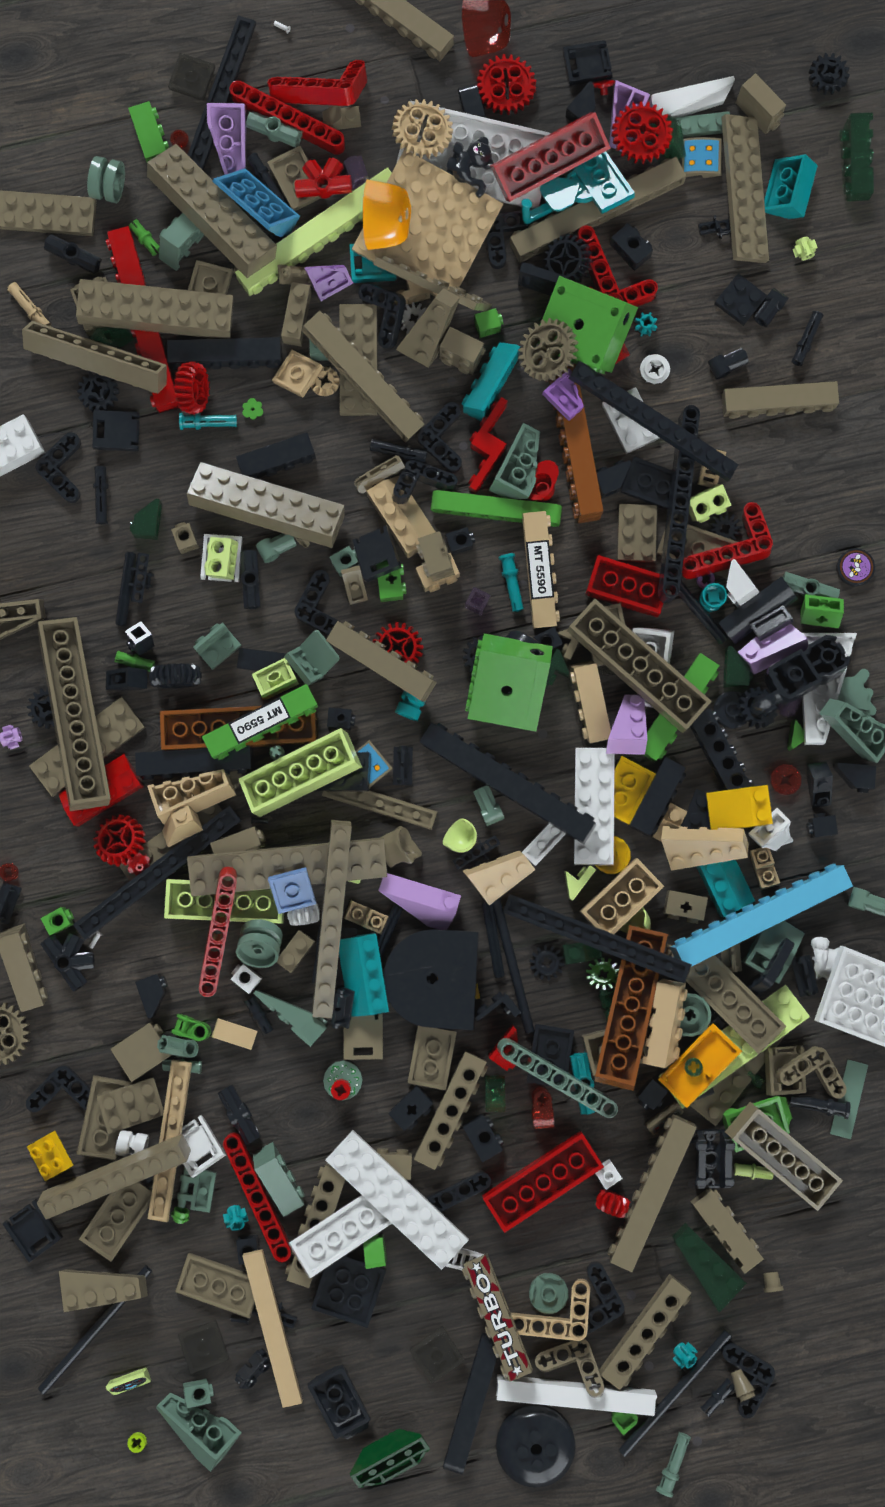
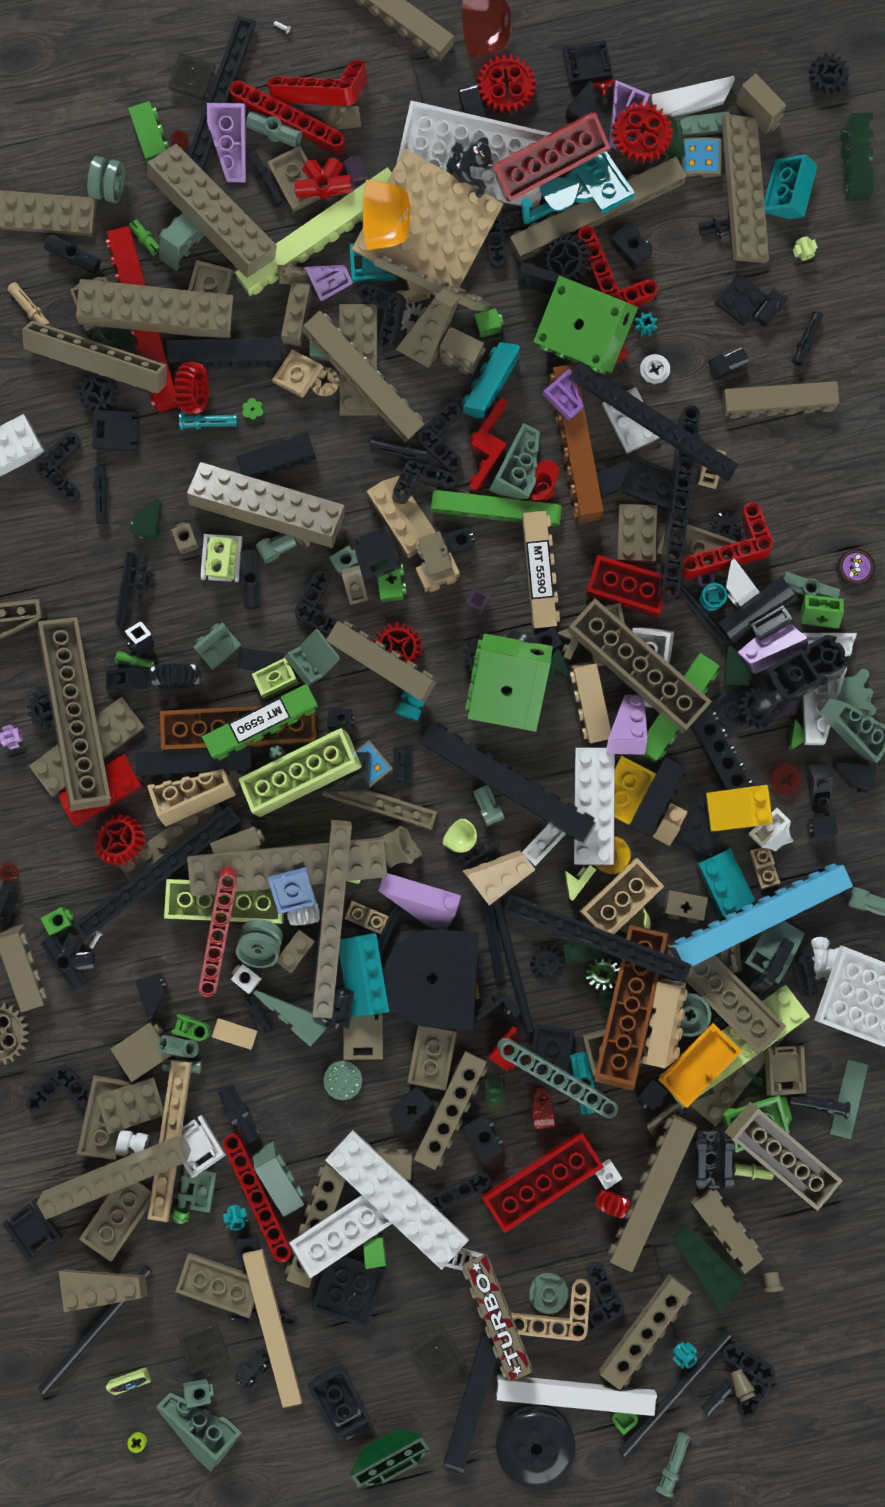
(50, 1155): yellow plate -> none
(141, 860): red plant -> none
(181, 825): tan slope -> none
(259, 201): dark azure slope -> none
(341, 1085): red wheel -> none
(378, 474): dark tan hinge -> none
(438, 134): tan gear -> none
(510, 573): teal pin -> none
(548, 350): dark tan gear -> none
(581, 1359): dark tan beam -> none
(689, 1063): clear green bush -> none
(703, 846): tan wedge -> none
(706, 499): yellowish green brick -> none
(817, 1065): dark tan beam -> none

